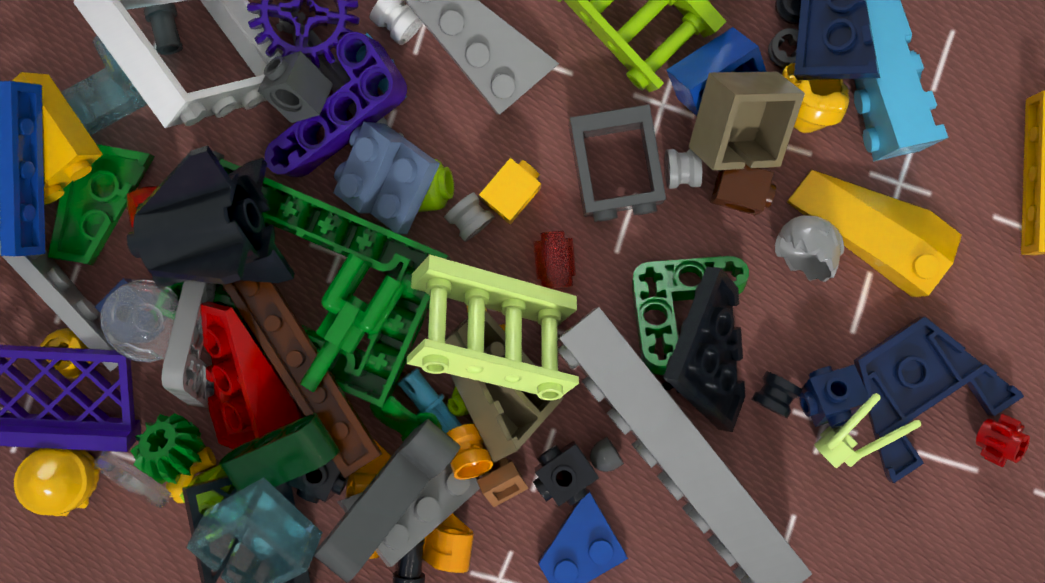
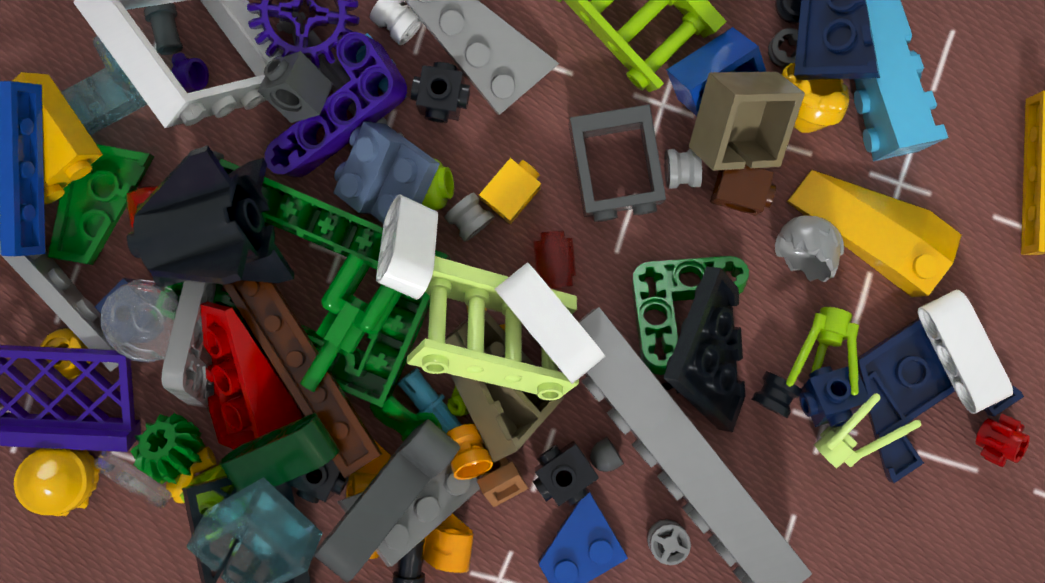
(190, 72): none -> dark purple plate
(407, 247): none -> white beam
(442, 106): none -> black brick
(550, 322): none -> white beam
(675, 546): none -> light grey wheel
(831, 328): none -> lime plant
(965, 351): none -> white beam

